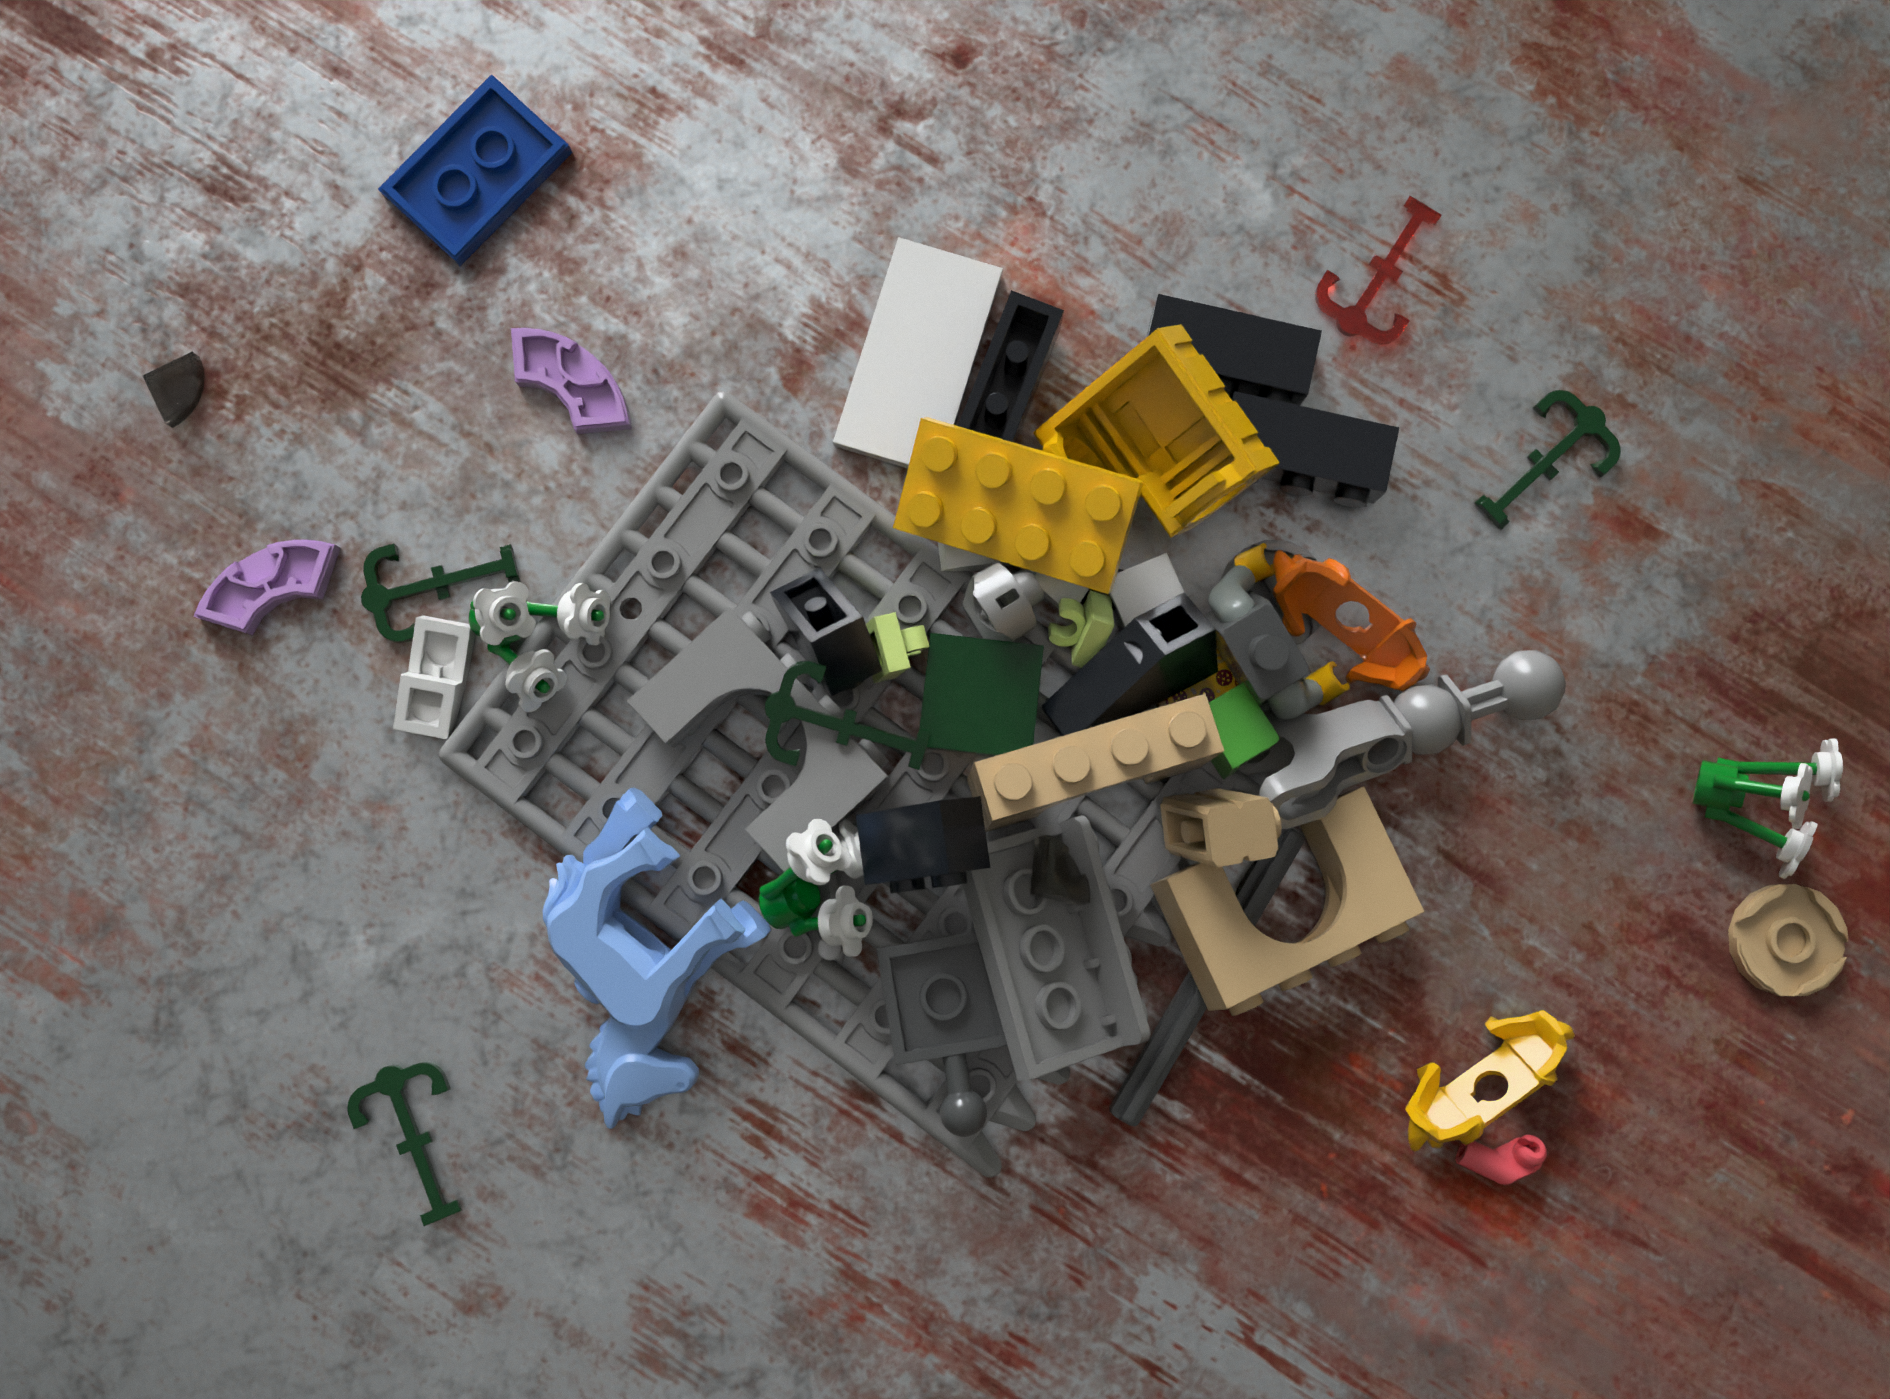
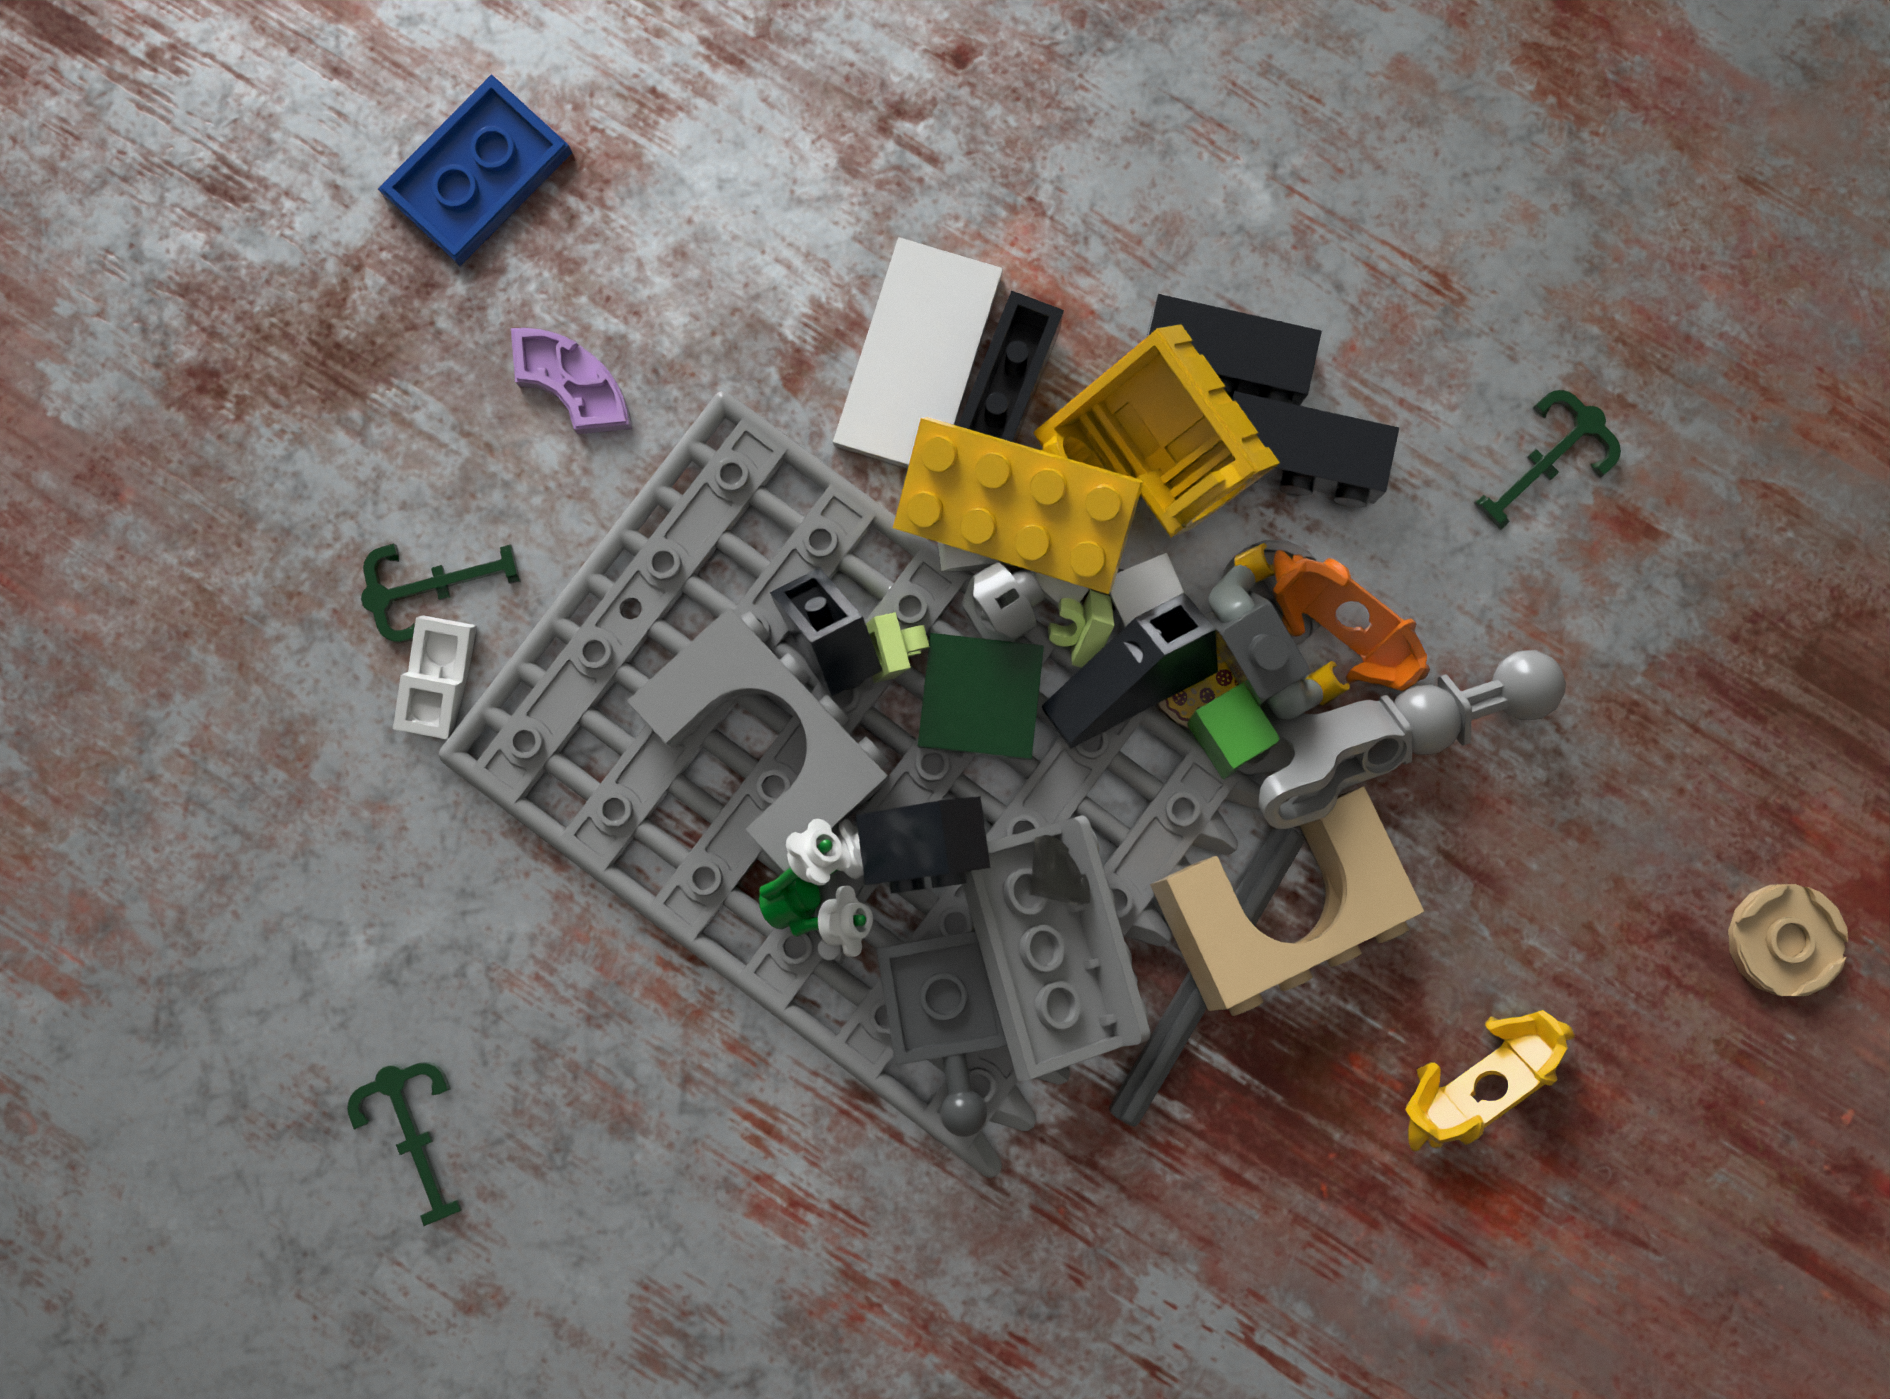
(177, 387): clear smoke tile -> none
(265, 580): lavender tile -> none
(505, 617): white plant -> none
(627, 965): light blue animal -> none
(782, 707): dark green piece -> none
(1124, 750): tan arch -> none
(1220, 827): tan brick -> none
(1353, 319): clear red piece -> none
(1505, 1163): coral arm -> none
(1726, 784): plant -> none

